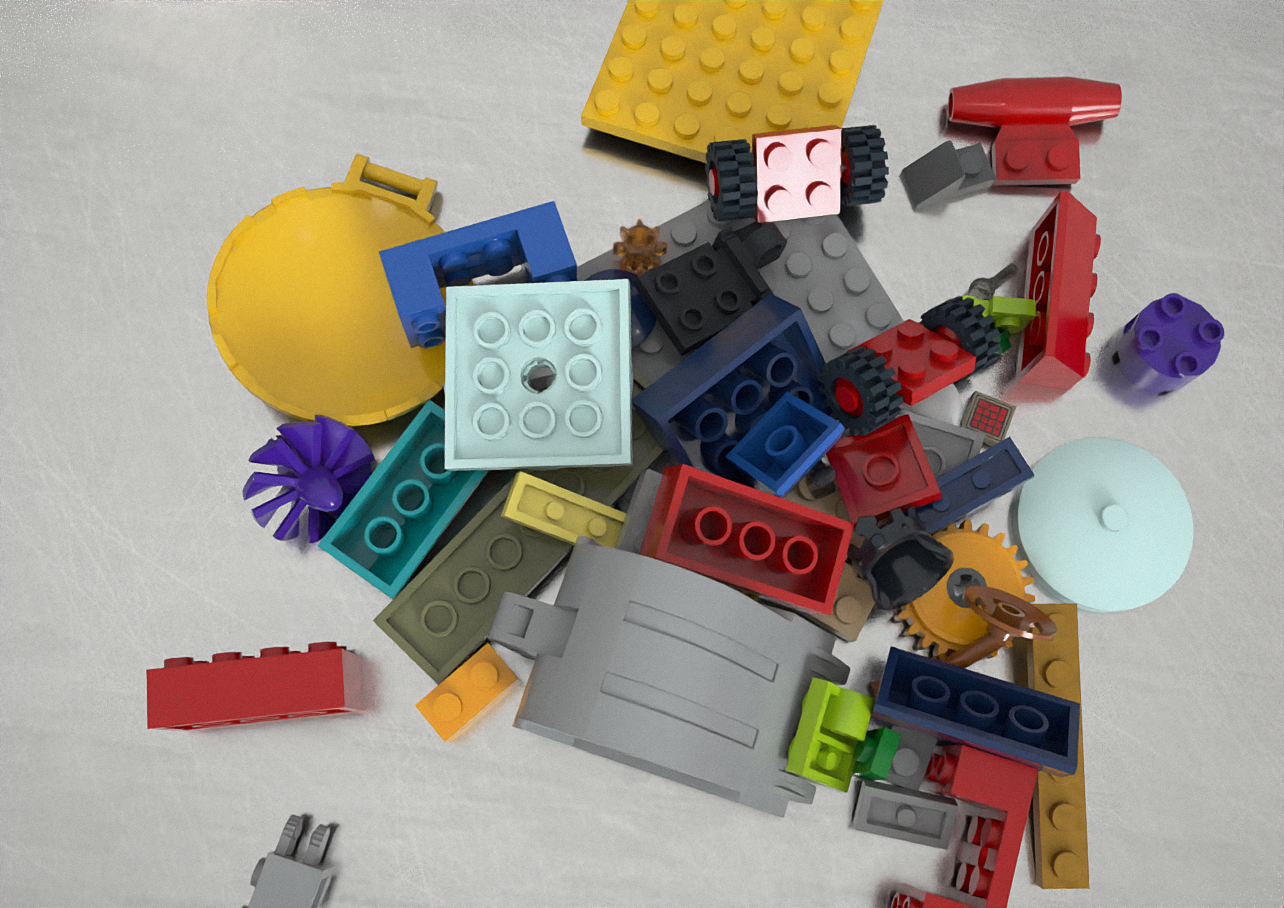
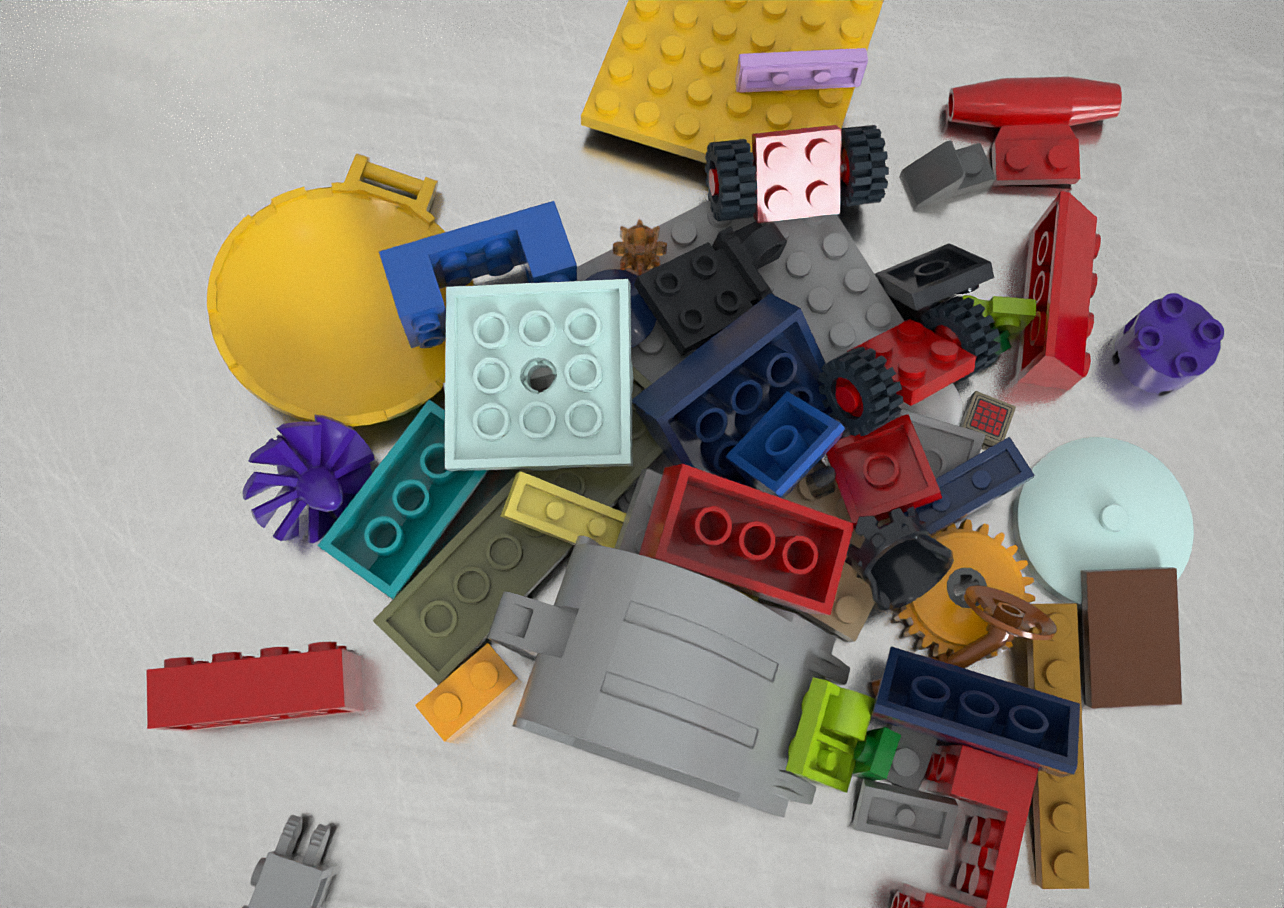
(800, 70): none -> lavender tile
(935, 276): none -> black plate
(992, 283): clear smoke hand -> none
(1131, 637): none -> reddish brown tile

